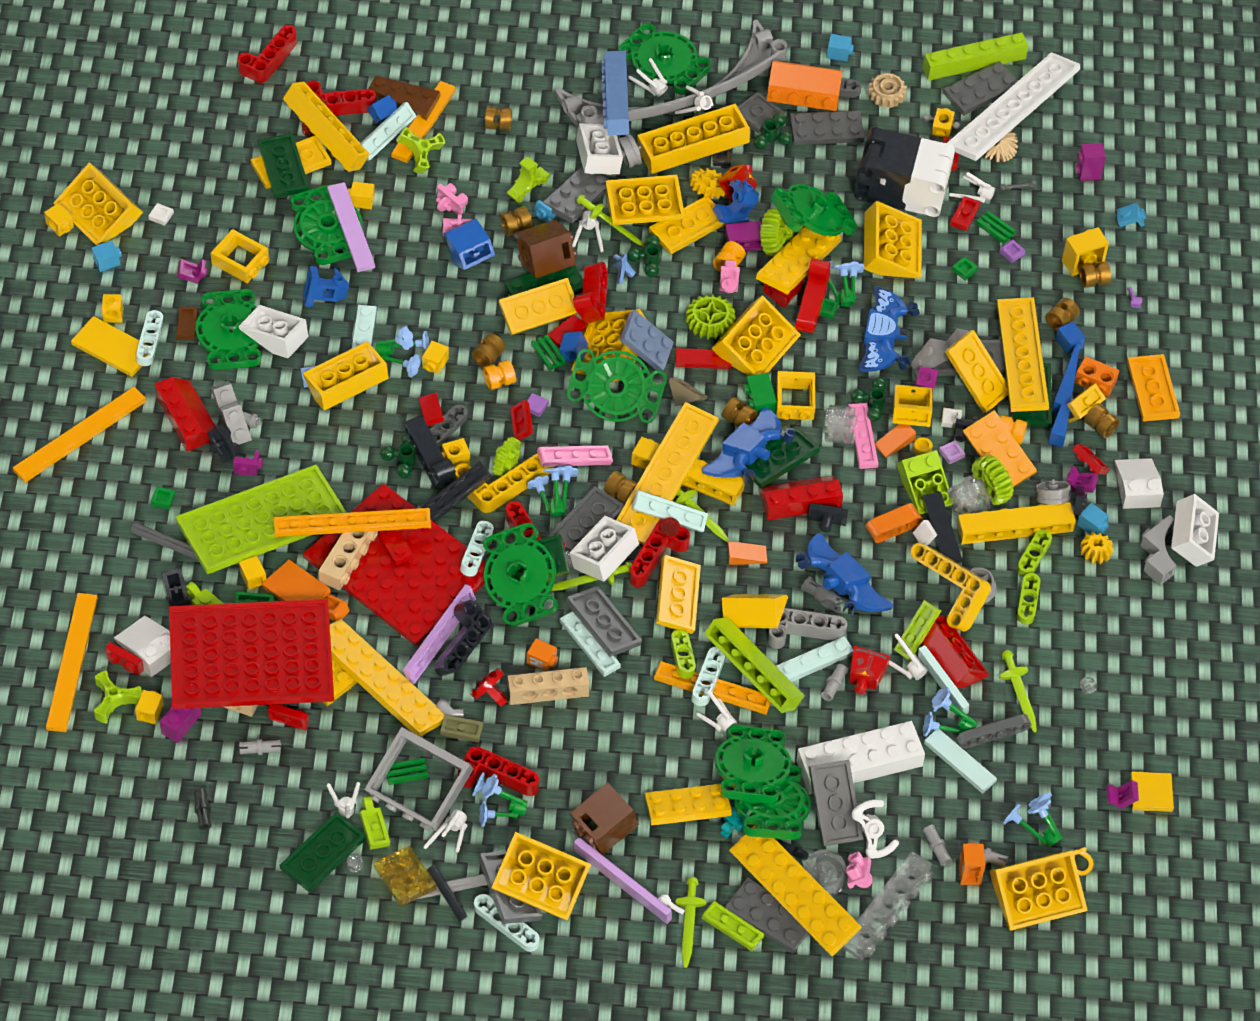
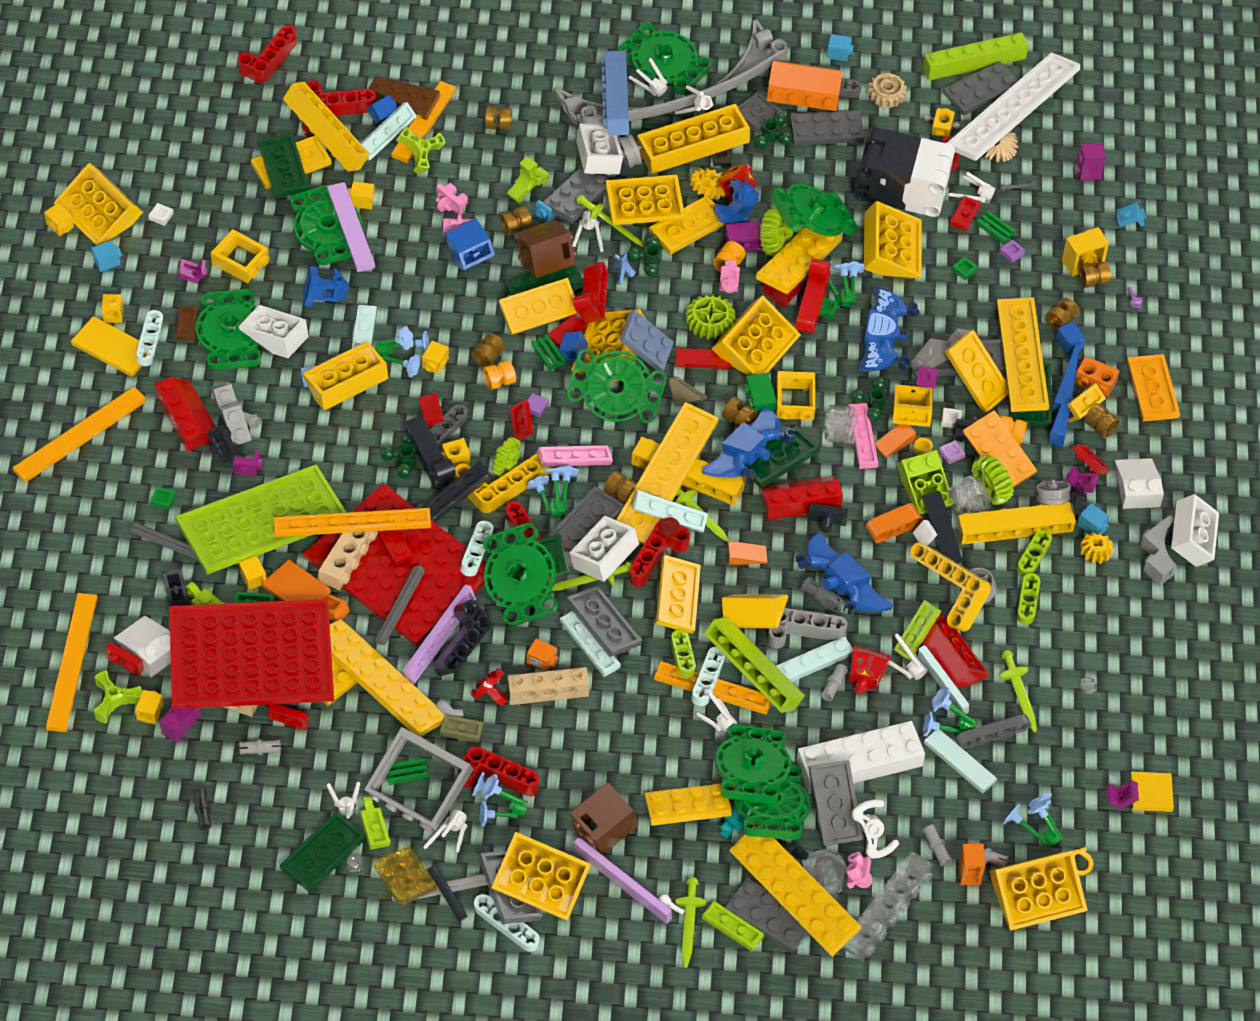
(400, 605): none -> dark grey axle

